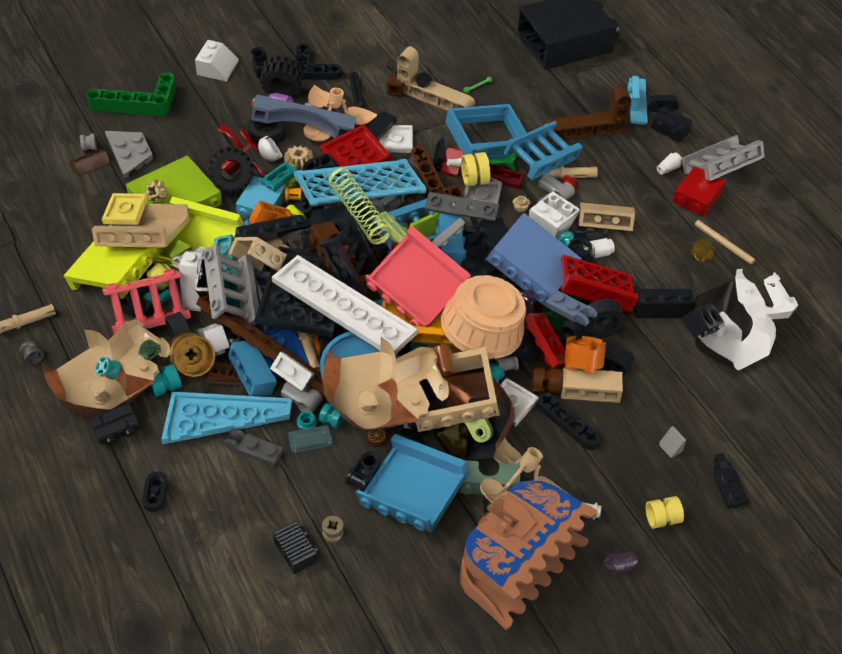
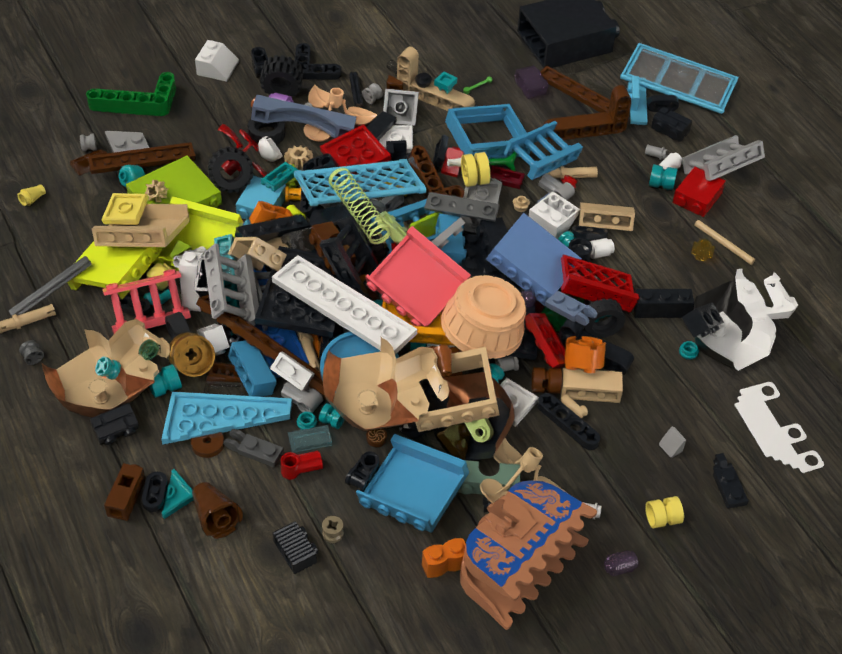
(30, 195): none -> light yellow cone
(51, 286): none -> dark grey axle
(125, 491): none -> reddish brown brick
(130, 173): none -> teal head
(141, 157): none -> reddish brown plate
(177, 495): none -> teal tile
(208, 450): none -> reddish brown piece
(216, 511): none -> reddish brown cone
(295, 464): none -> red piece
(372, 93): none -> light grey wheel
(397, 149): none -> black panel
(401, 105): none -> light grey slope
(443, 558): none -> orange brick
(445, 81): none -> teal tile
(531, 82): none -> clear purple brick
(572, 405): none -> tan arm
(575, 90): none -> reddish brown tile
(660, 153): none -> light grey pin
(663, 177): none -> teal wheel
(680, 77): none -> clear door
(688, 350): none -> teal plate
(769, 435): none -> white piece

